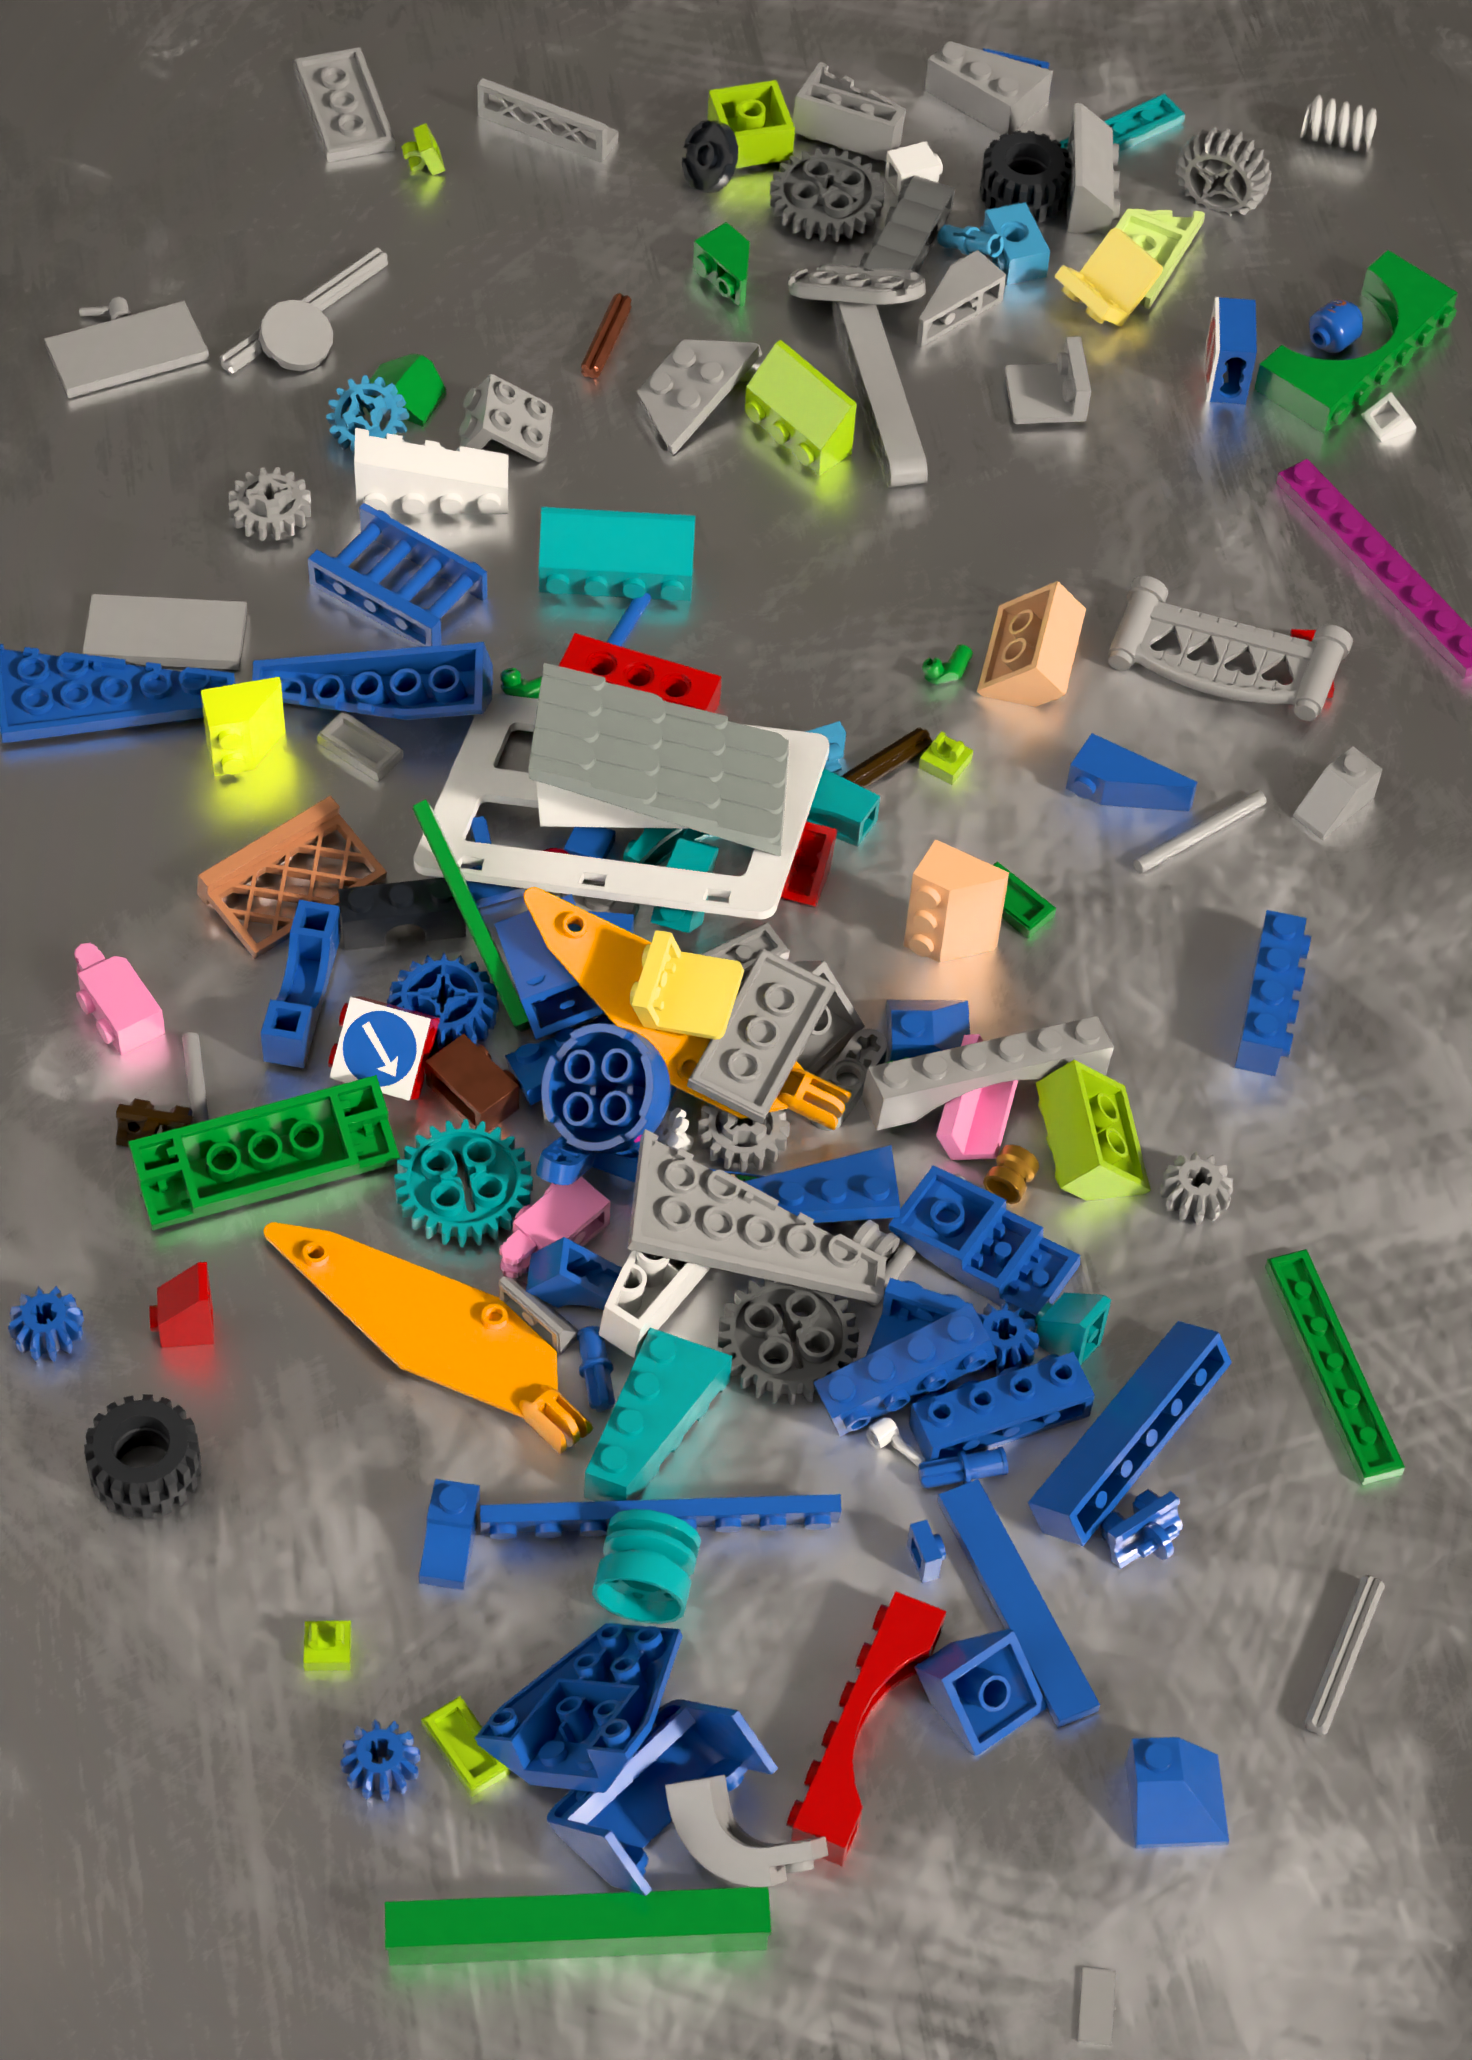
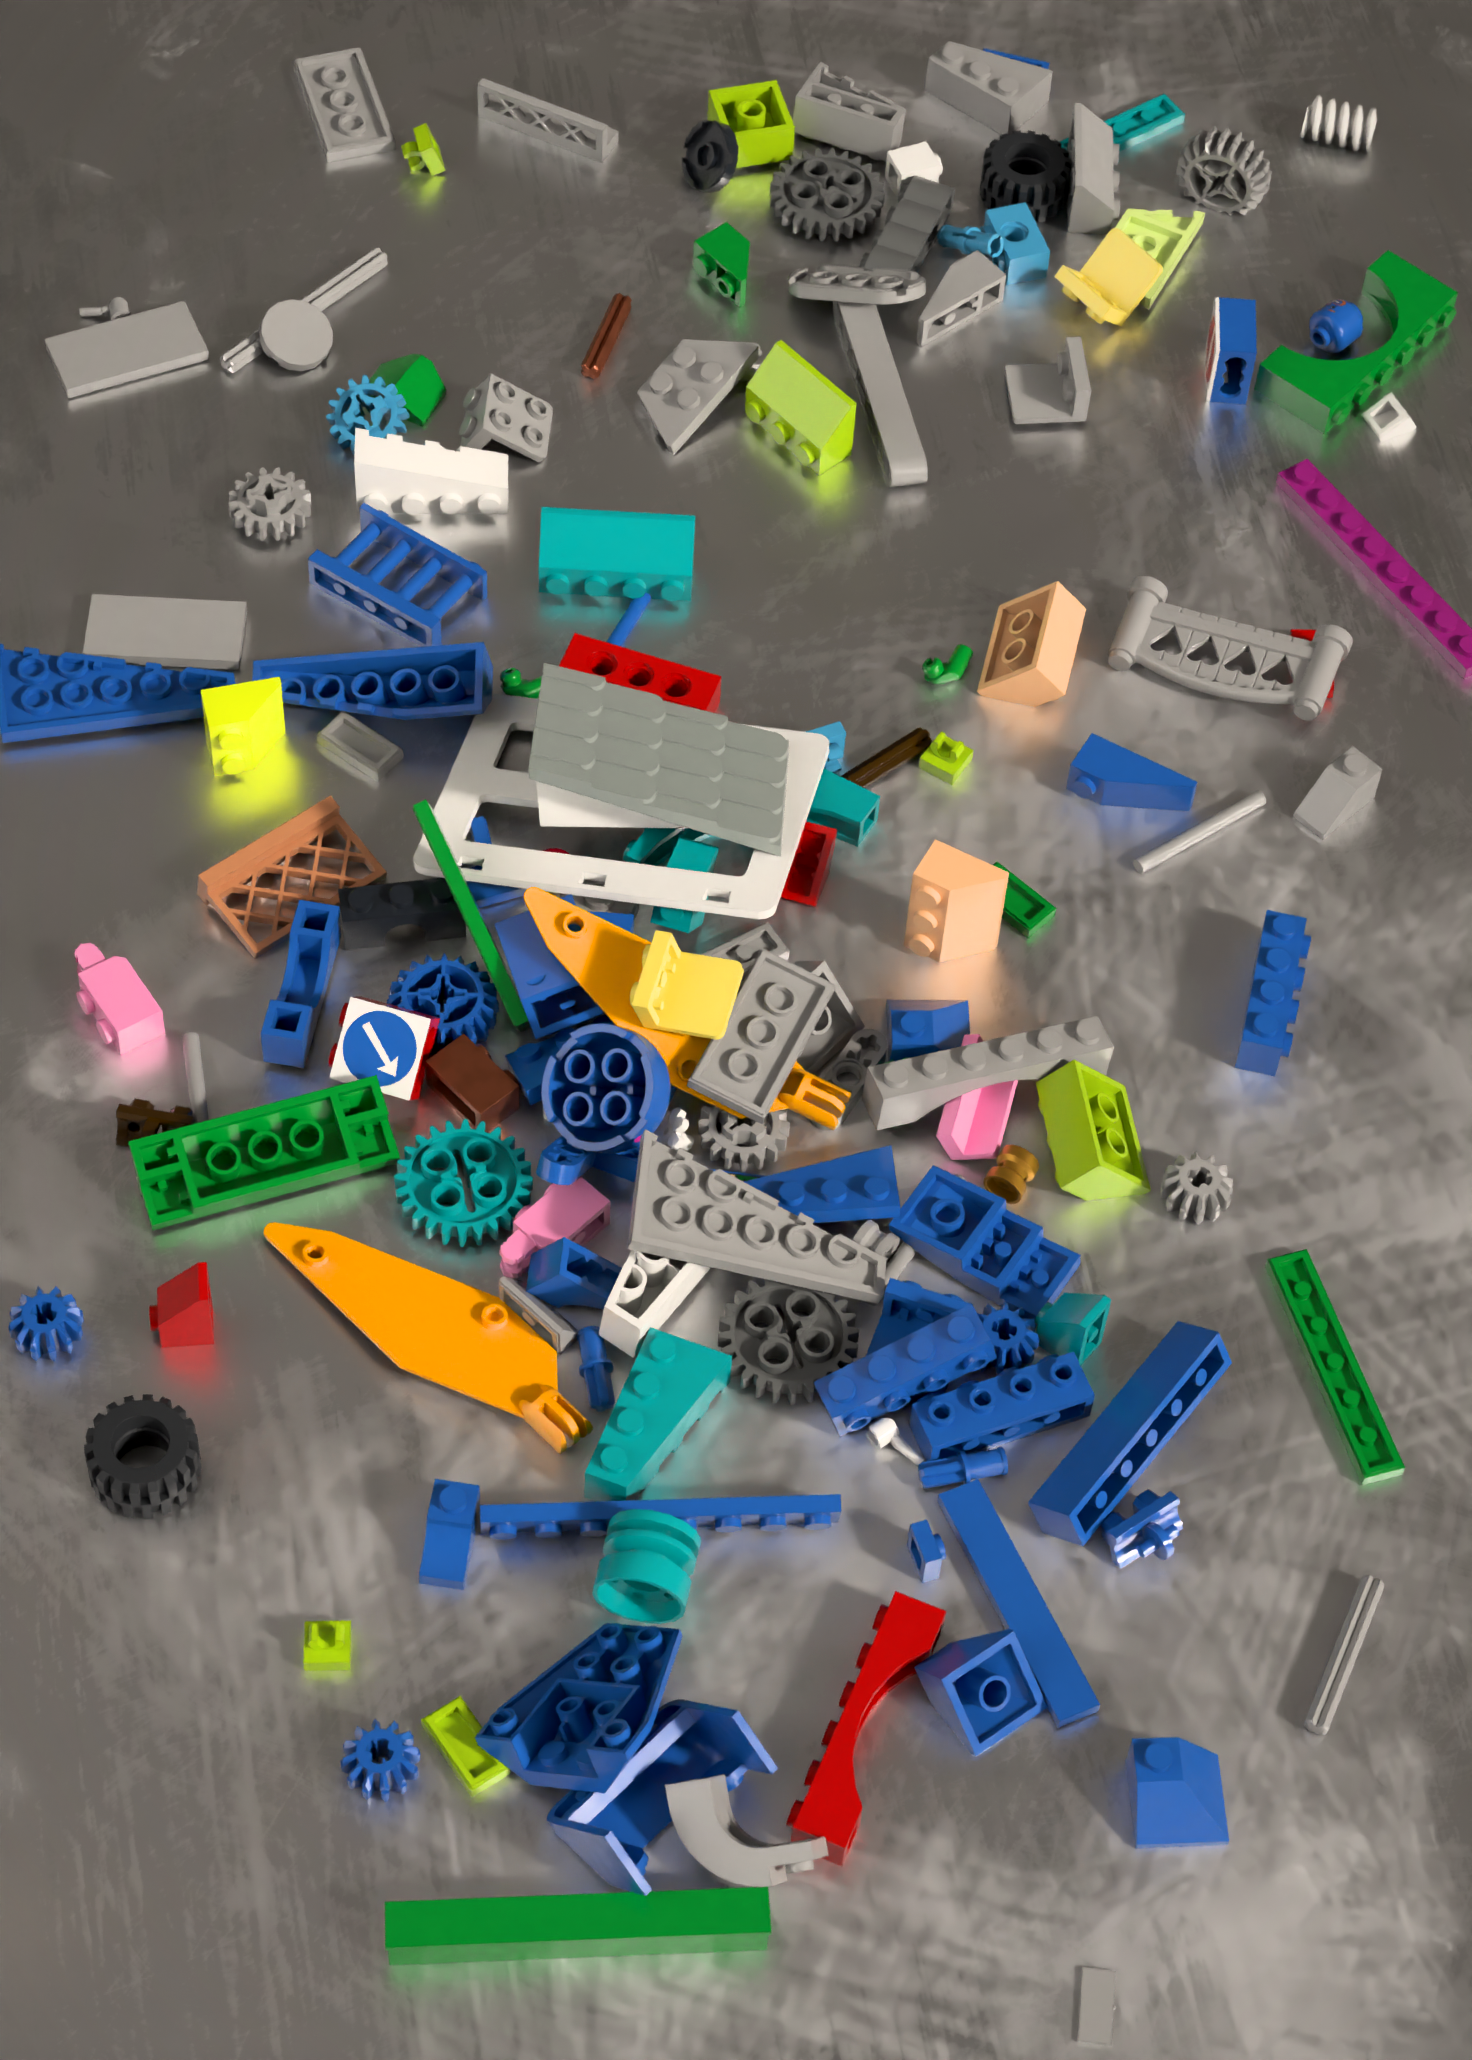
(591, 842): blue tile -> none

